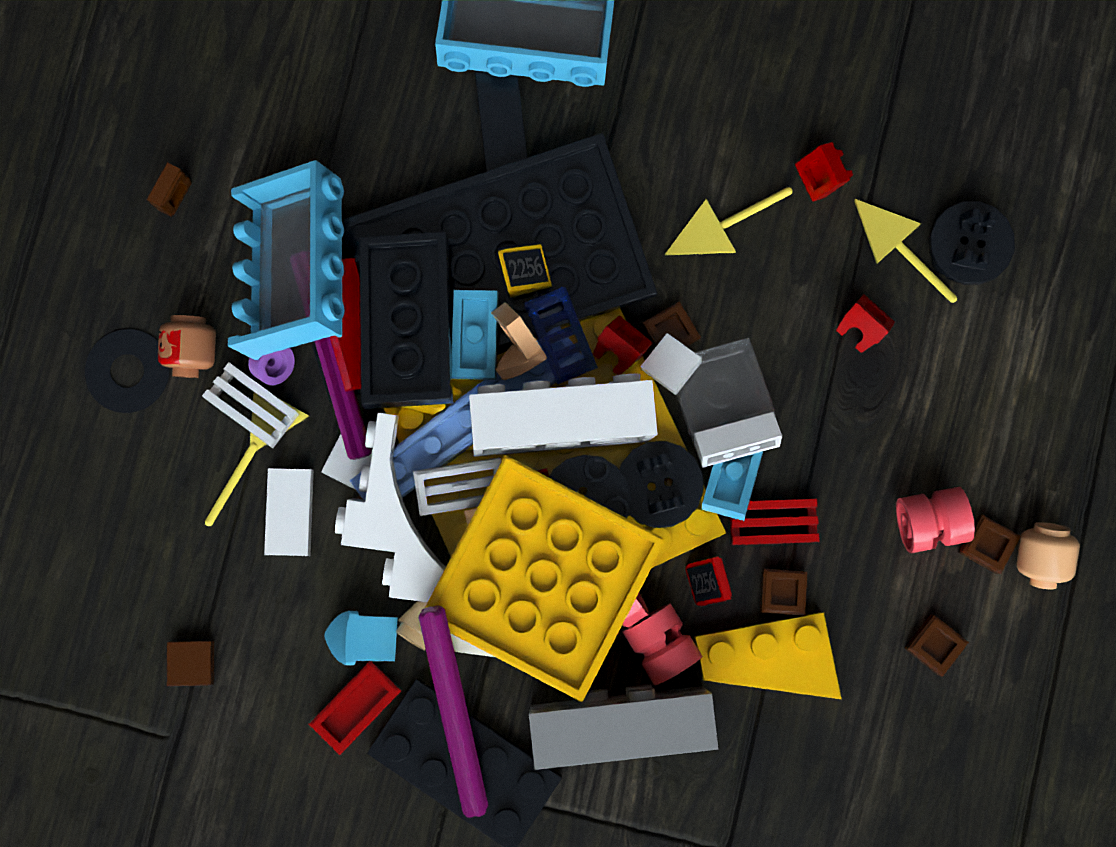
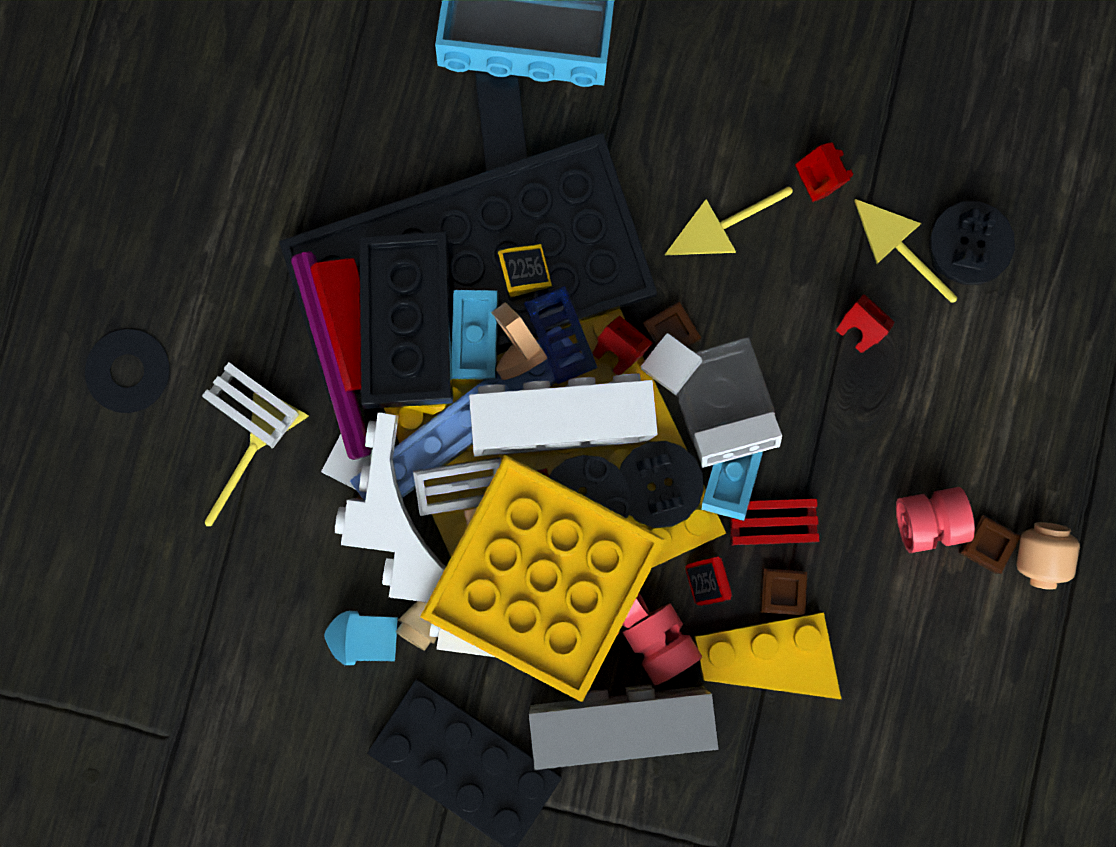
(169, 189): reddish brown tile -> none
(186, 345): nougat head -> none
(190, 663): reddish brown tile -> none
(273, 367): medium lavender tile -> none
(289, 512): white tile -> none
(294, 259): medium azure window -> none
(355, 707): red tile -> none
(453, 710): magenta axle -> none
(936, 645): reddish brown tile -> none

